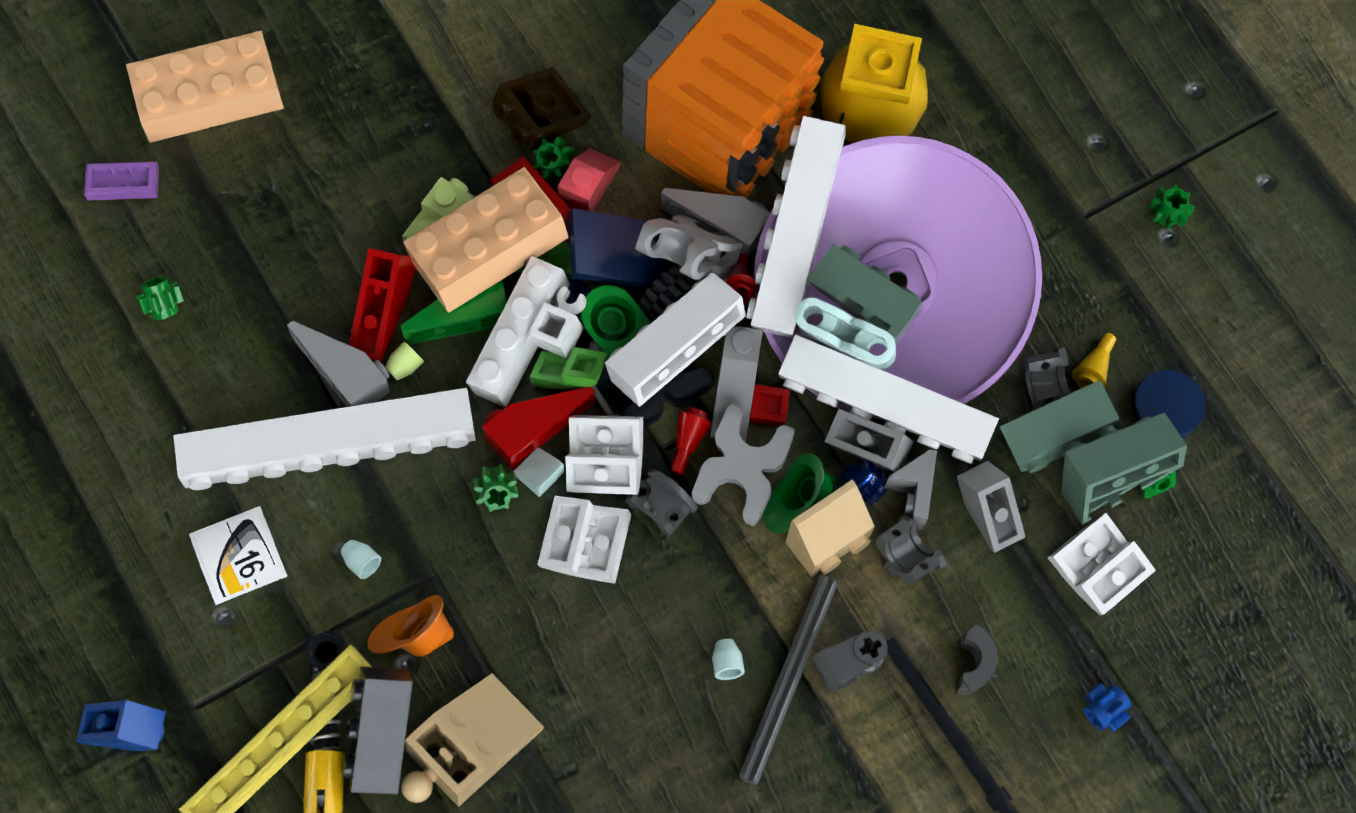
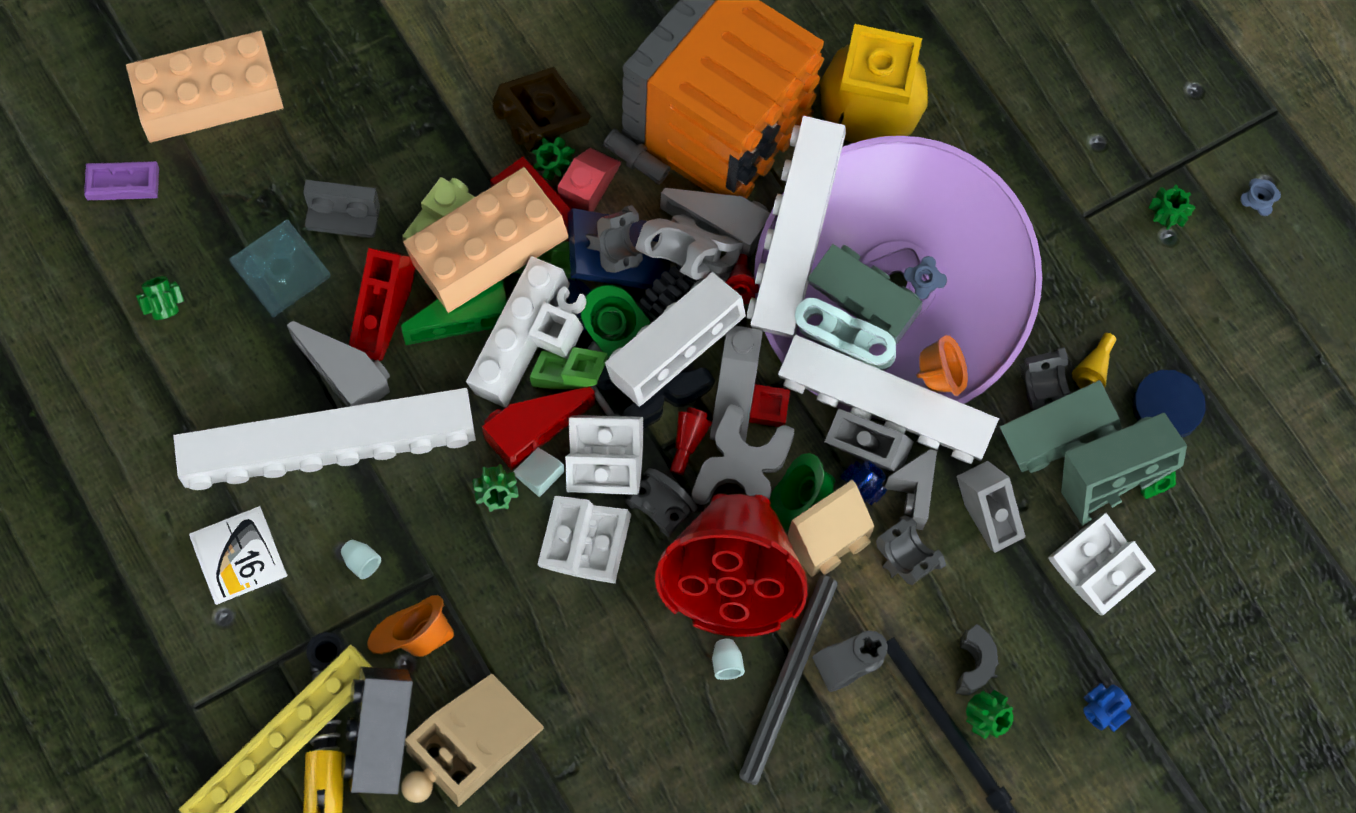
(121, 726): blue slope -> none
(280, 268): none -> clear light blue plate
(341, 208): none -> dark grey bracket
(403, 362): yellowish green hose -> none
(614, 241): none -> dark grey piece
(636, 156): none -> dark grey pin
(733, 569): none -> red cone
(927, 267): none -> sand blue plate
(943, 366): none -> orange piece
(989, 714): none -> green gear
(1266, 190): none -> sand blue plate

